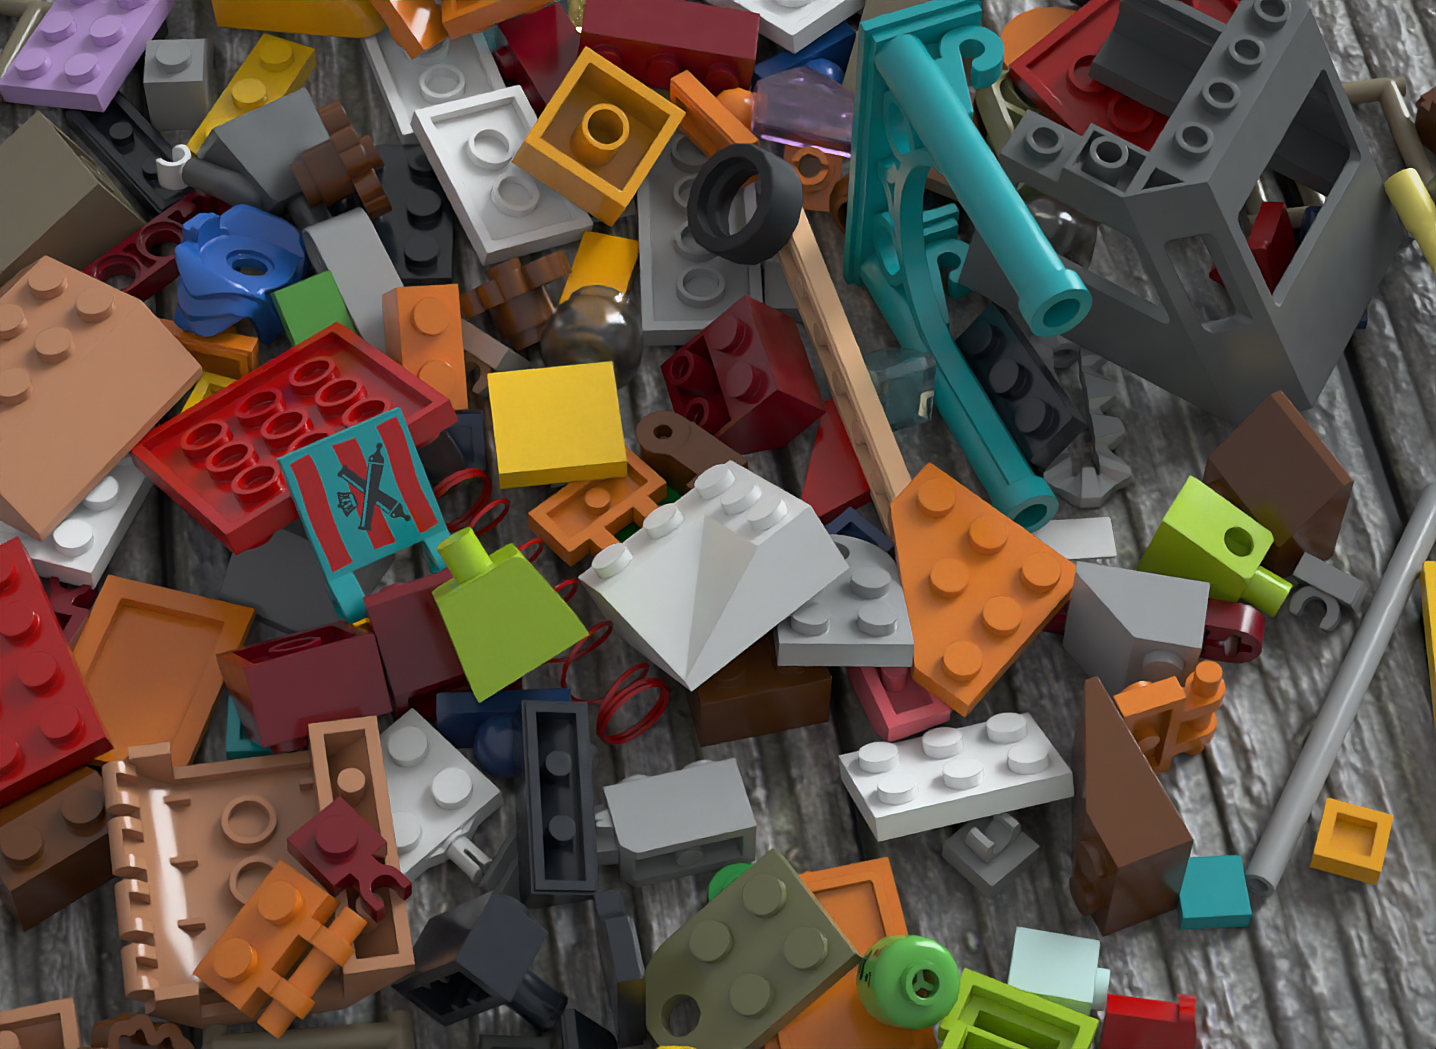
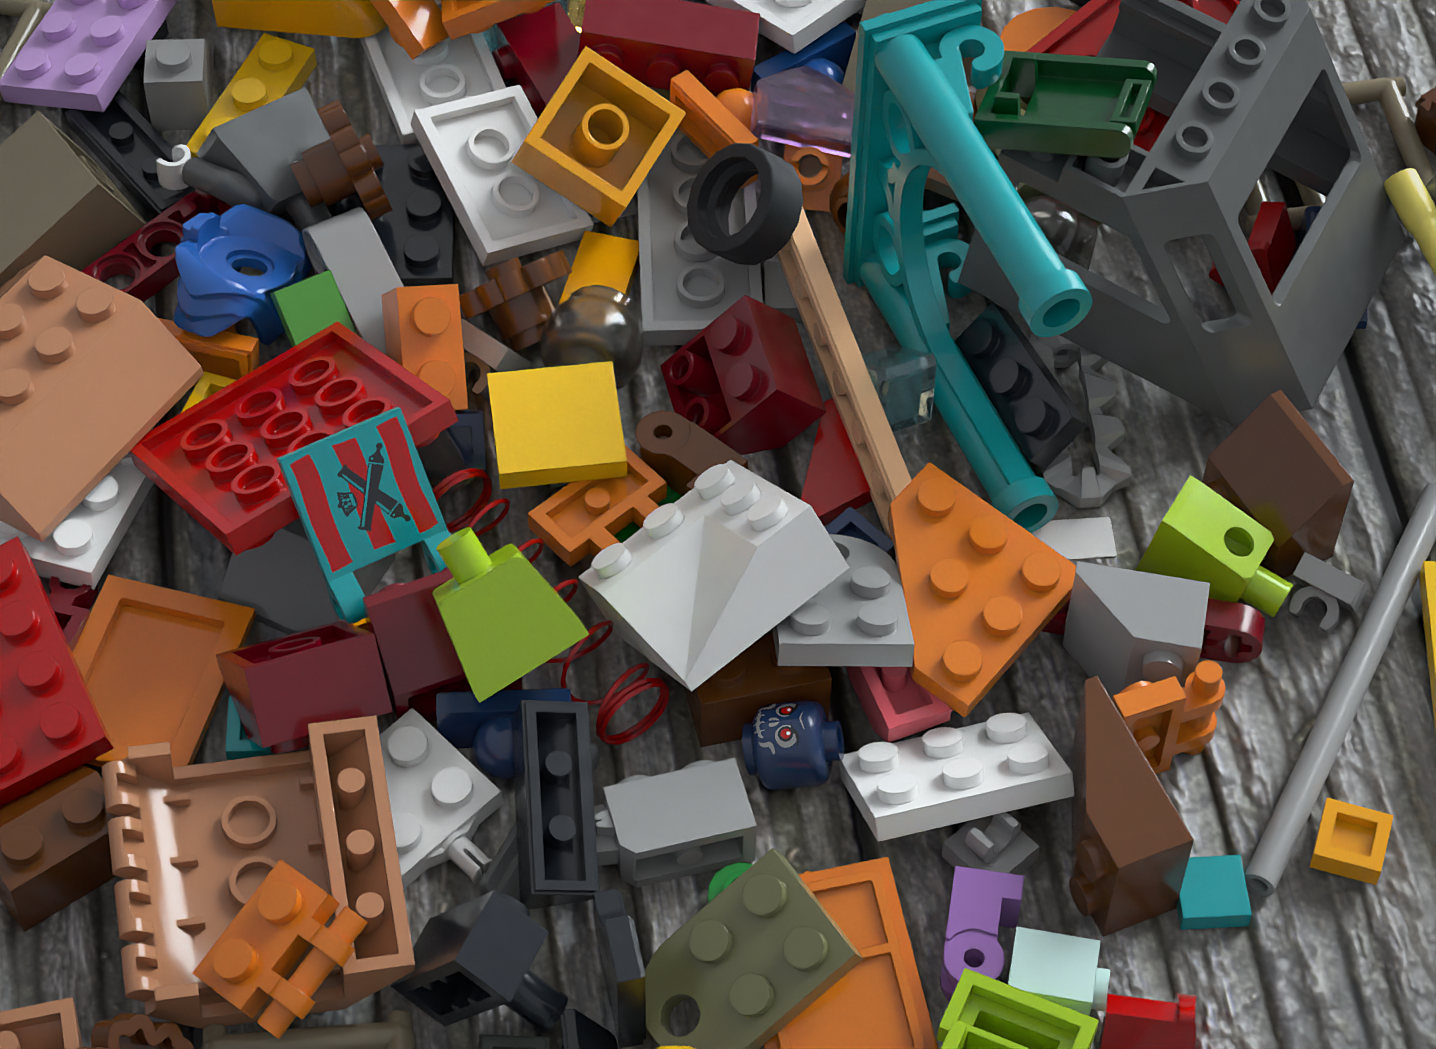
(344, 852): dark red plate -> none
(792, 745): none -> dark blue head
(908, 981): bright green head -> none
(977, 908): none -> medium lavender leg
(1074, 104): none -> dark green container

